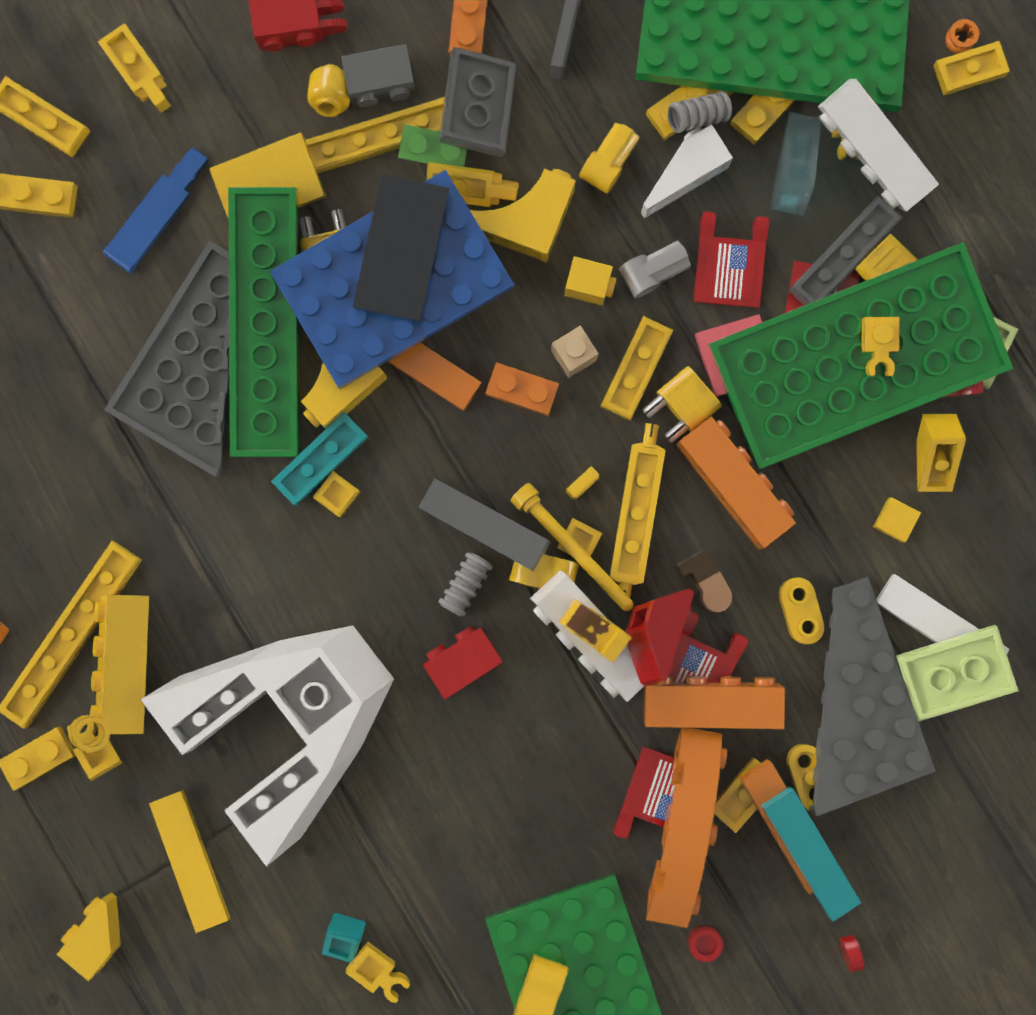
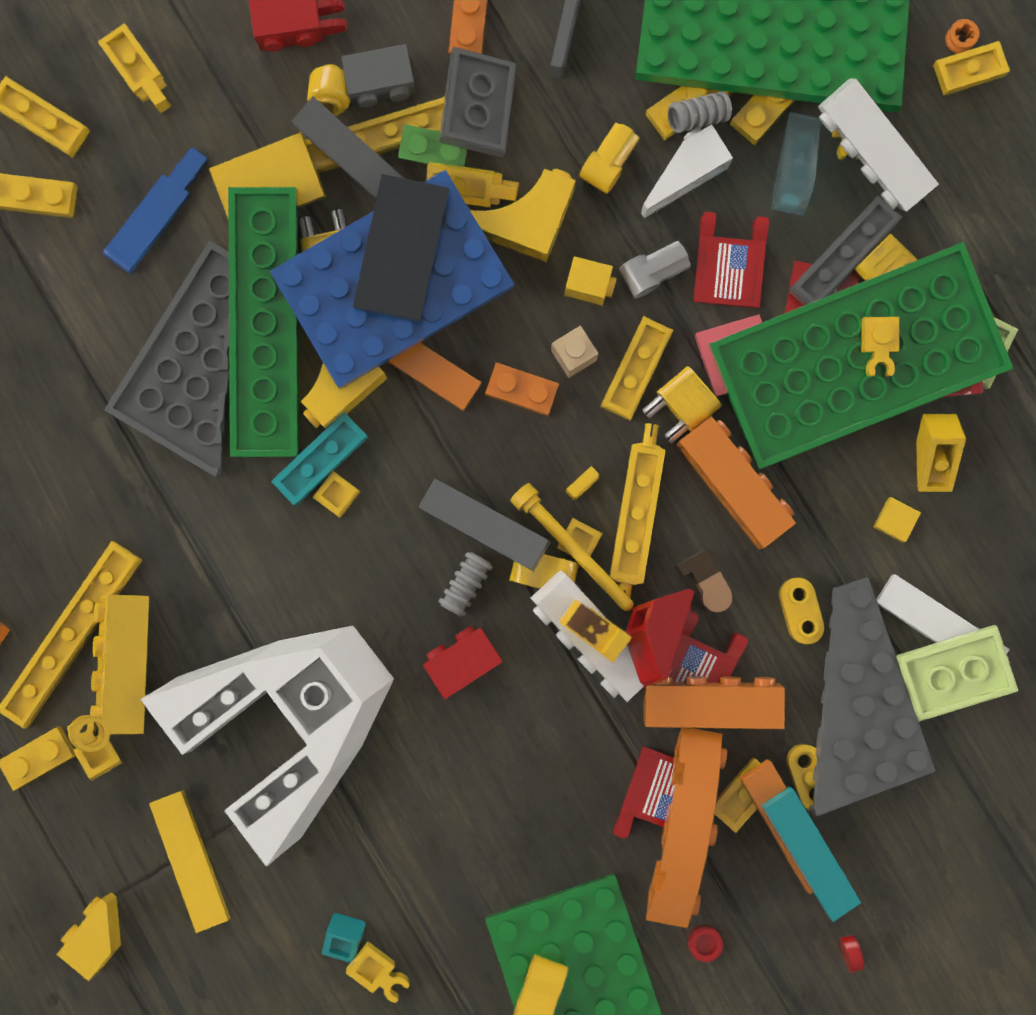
(342, 146): none -> dark grey tile

